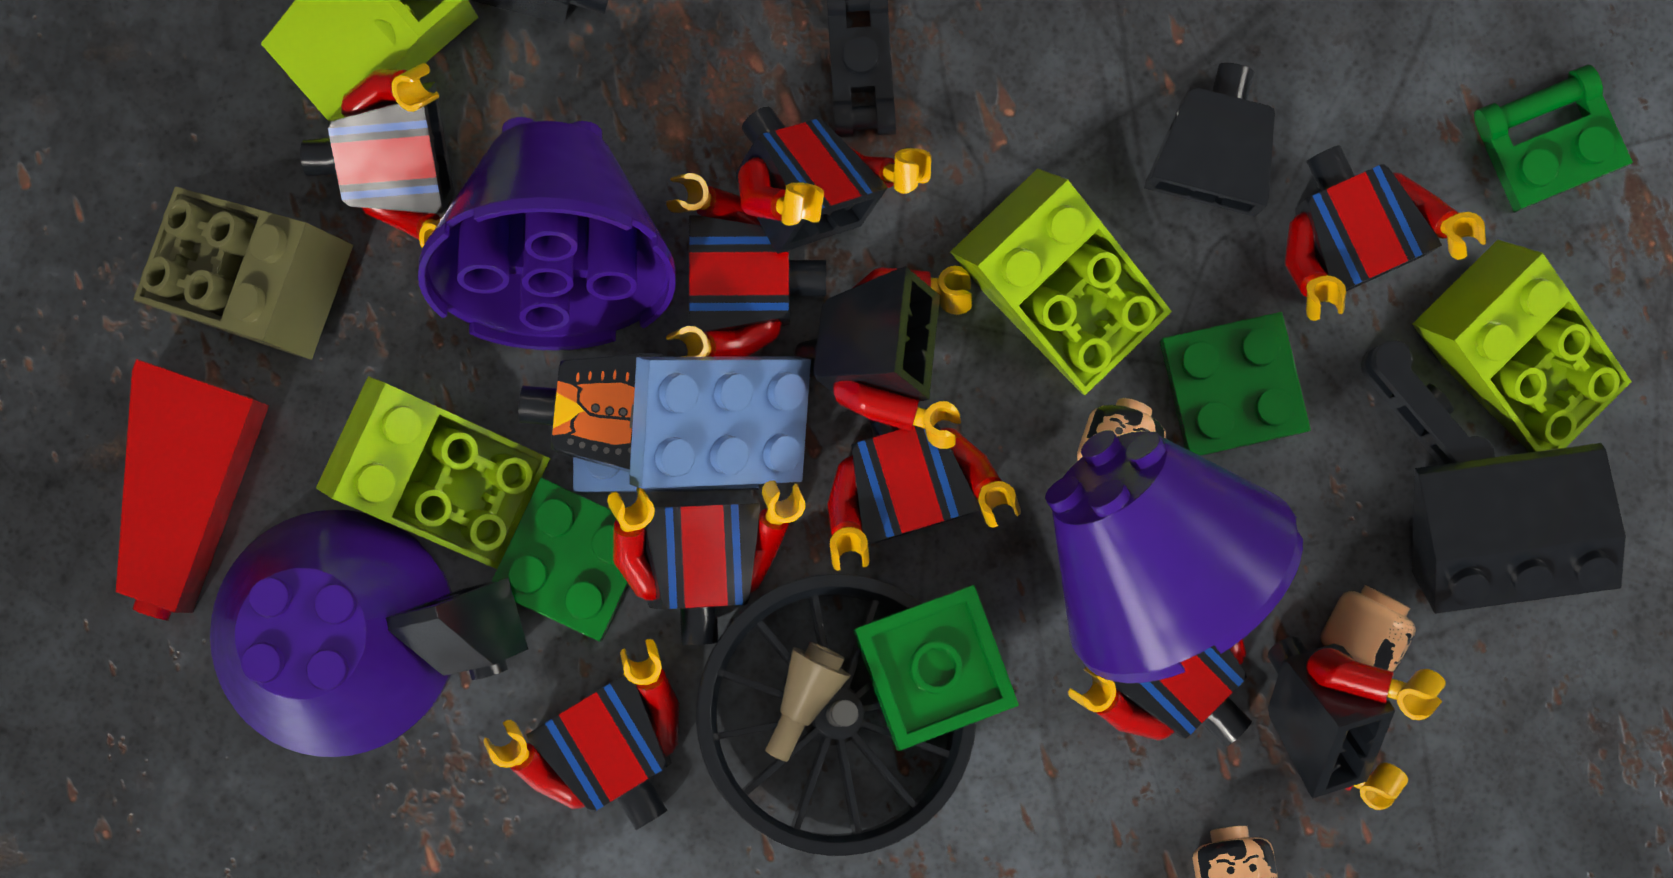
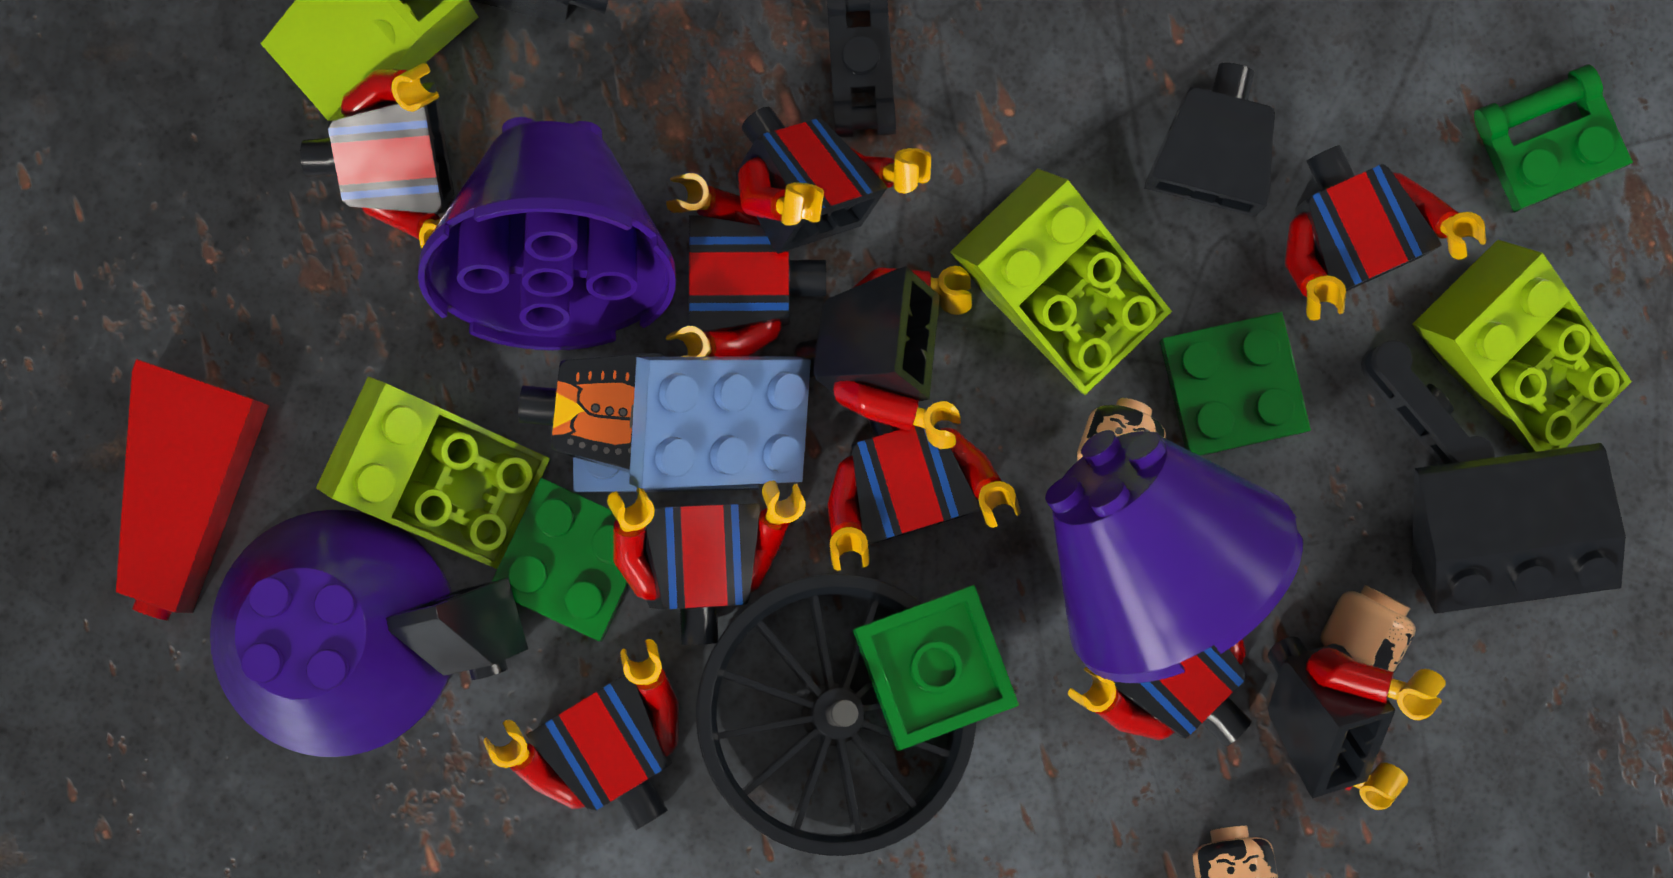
(244, 271): olive slope -> none
(810, 684): dark tan cone -> none

